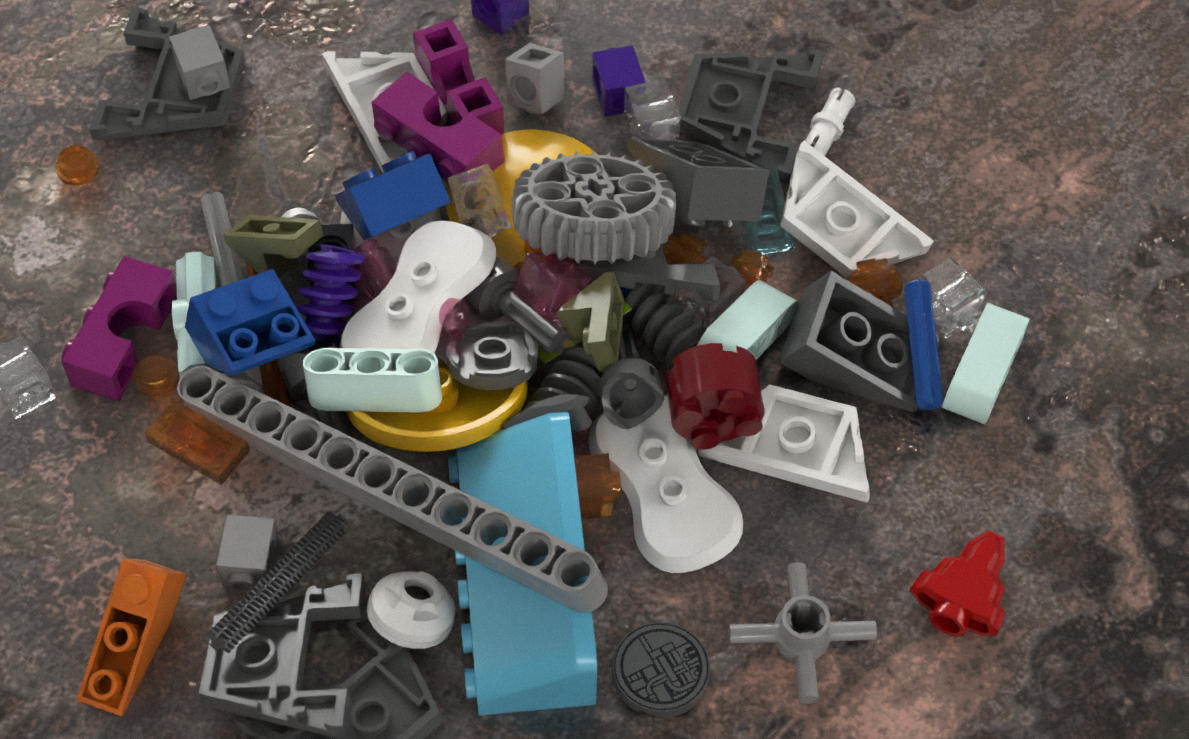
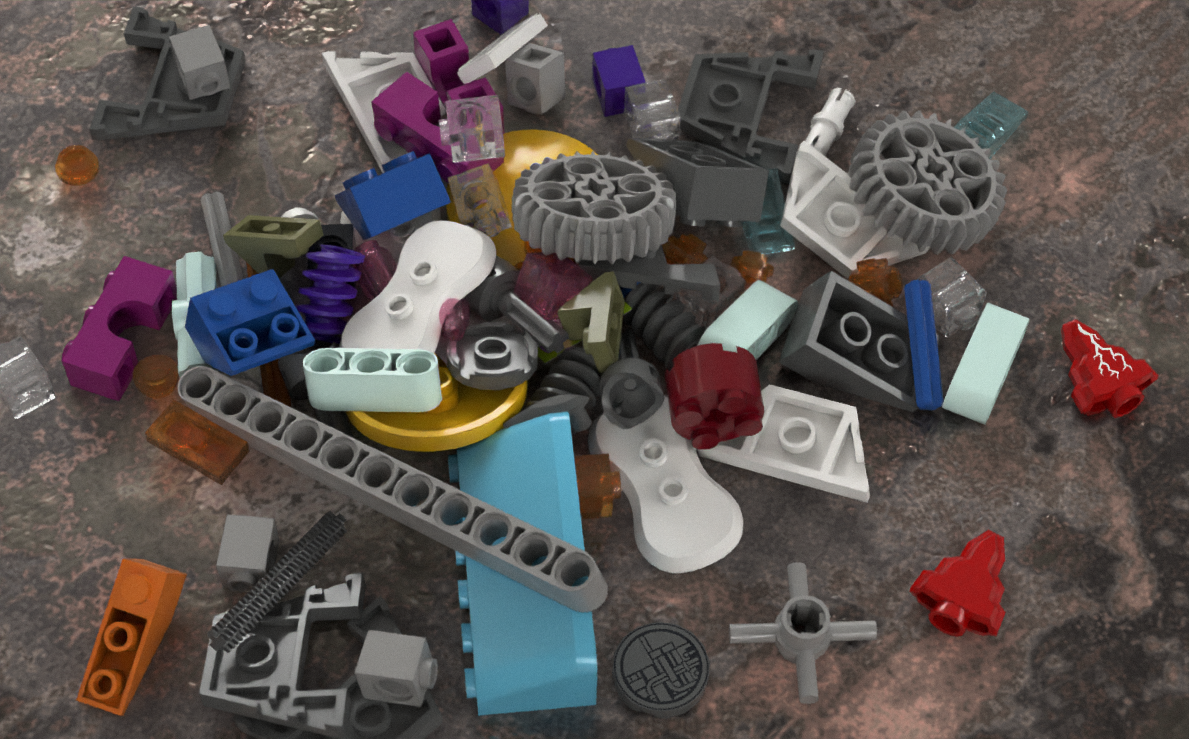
(395, 668): none -> light grey brick
(410, 620): white piece -> none
(473, 128): none -> clear brick
(501, 48): none -> white tile
(927, 182): none -> light grey gear
(1002, 132): none -> clear light blue slope
(1103, 373): none -> red rock

